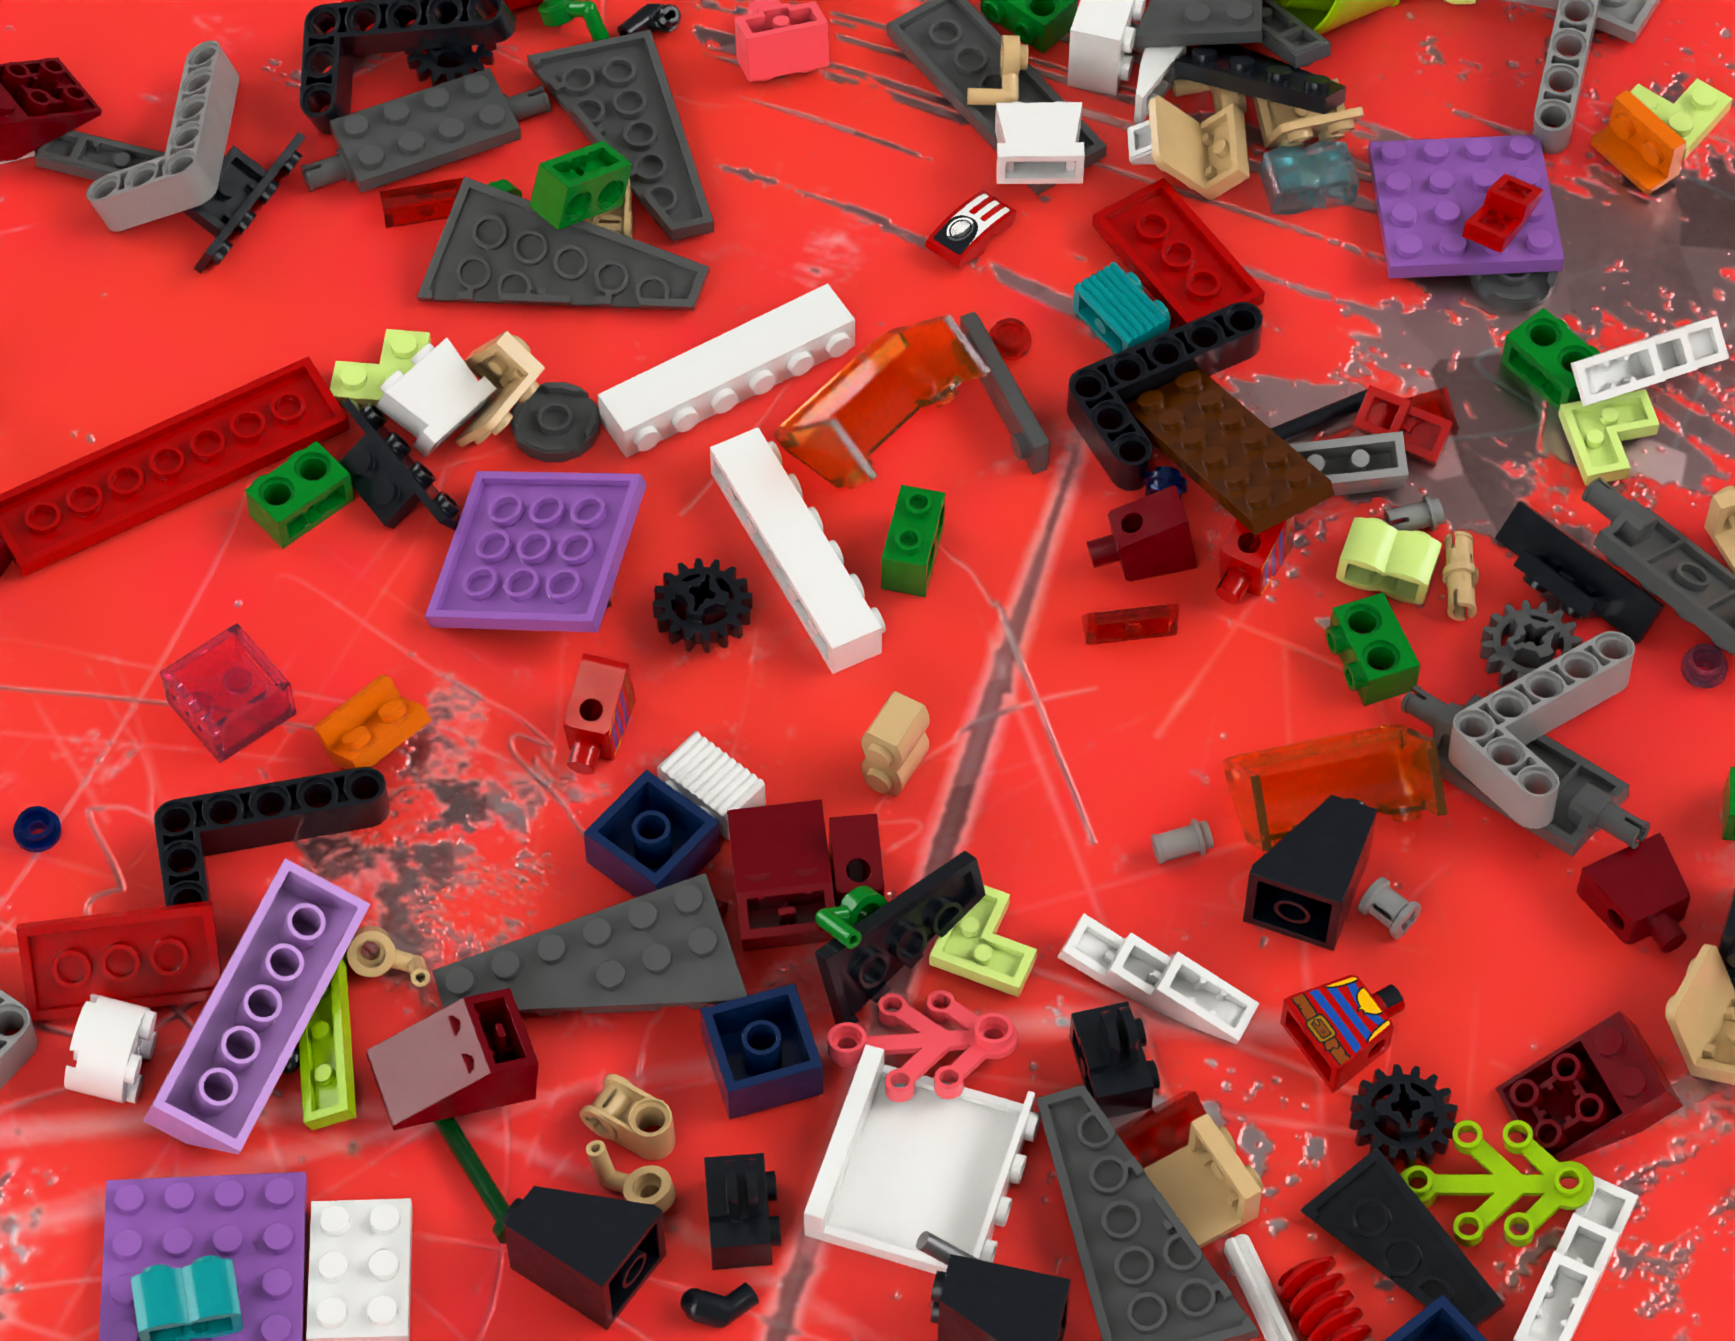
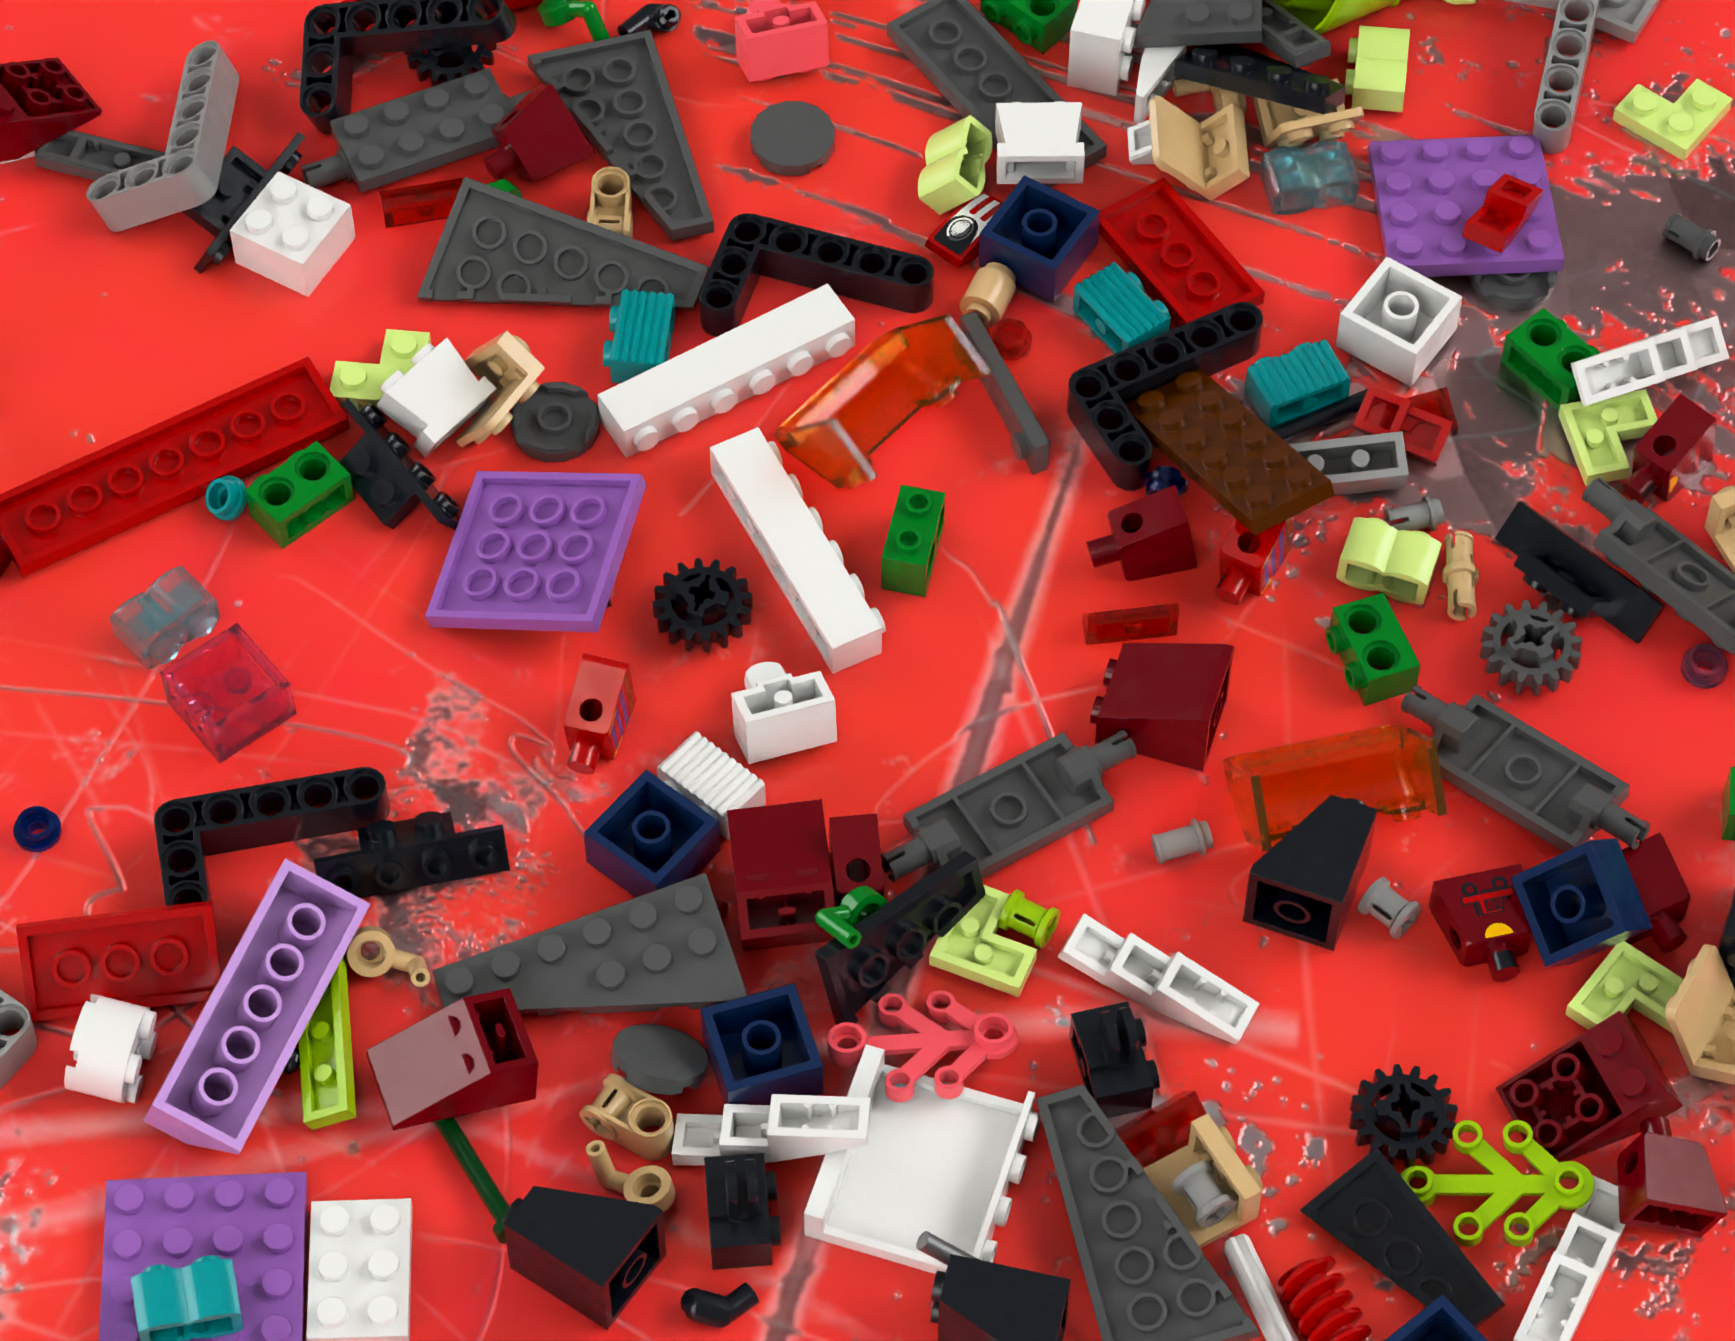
(165, 617): none -> clear light blue brick
(226, 497): none -> teal plate
(292, 233): none -> white brick
(370, 725): orange bracket -> none
(414, 855): none -> black bracket
(537, 138): none -> dark red torso
(580, 185): green brick -> none
(641, 333): none -> teal brick
(659, 1058): none -> dark grey tile
(782, 712): none -> white brick
(782, 1131): none -> white slope
(792, 138): none -> dark grey tile
(811, 259): none -> black beam
(895, 744): tan brick -> none
(955, 165): none -> yellowish green brick
(989, 293): none -> tan brick
(1012, 60): tan plate -> none
(1012, 807): none -> dark grey plate
(1029, 918): none -> lime bush
(1040, 237): none -> dark blue brick
(1166, 699): none -> dark red slope
(1204, 1194): none -> light grey bush
(1296, 382): none -> teal brick
(1341, 1026): torso -> none
(1379, 68): none -> yellowish green brick
(1398, 321): none -> white brick
(1483, 919): none -> dark red torso
(1493, 732): light grey beam -> none
(1581, 902): none -> dark blue brick
(1625, 982): none -> yellowish green plate
(1640, 144): orange bracket -> none
(1667, 1183): none -> dark red torso
(1672, 452): none -> dark red torso
(1692, 237): none -> dark grey pin

